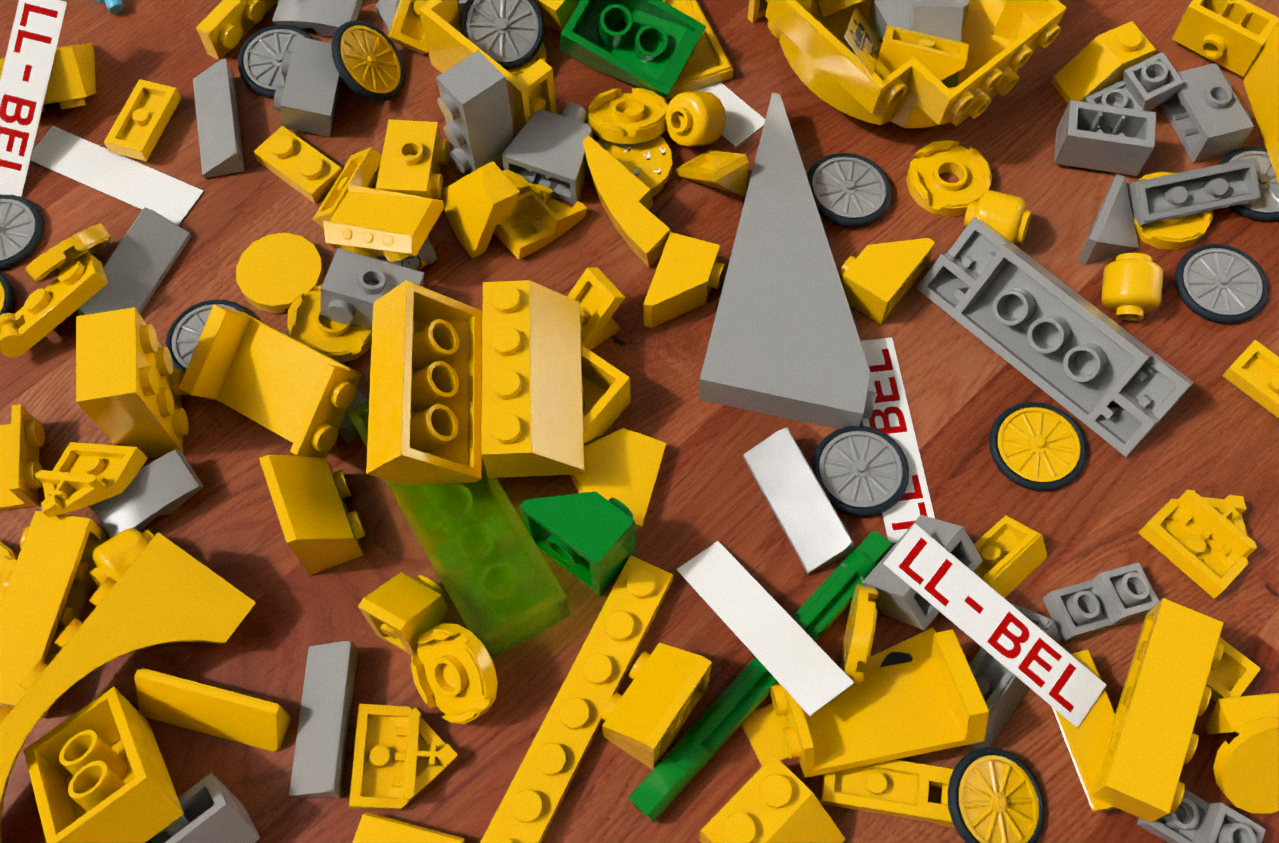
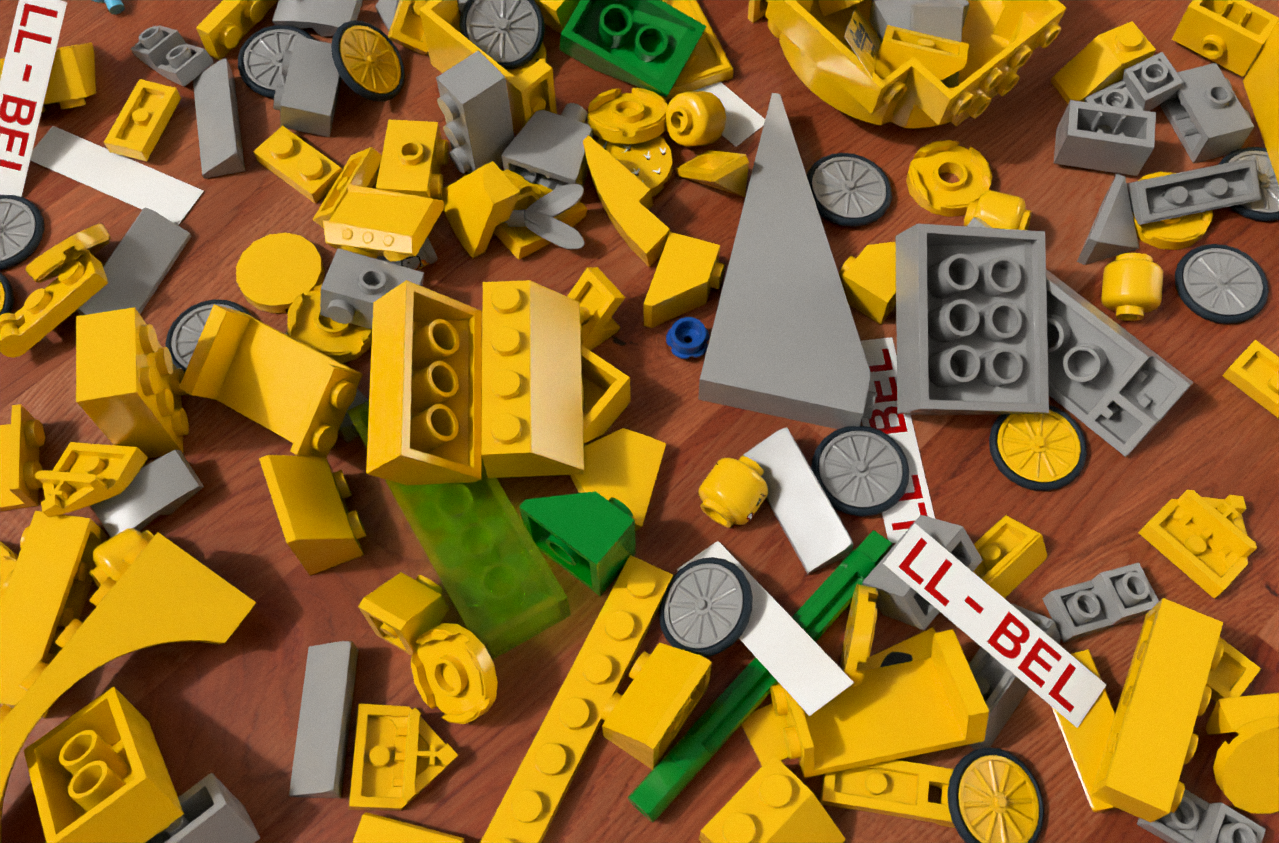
(170, 55): none -> light grey slope
(211, 710): yellow slope -> none
(540, 215): none -> light grey piece
(688, 328): none -> blue plate
(706, 606): none -> light grey wheel
(733, 491): none -> yellow head
(971, 321): none -> light grey slope

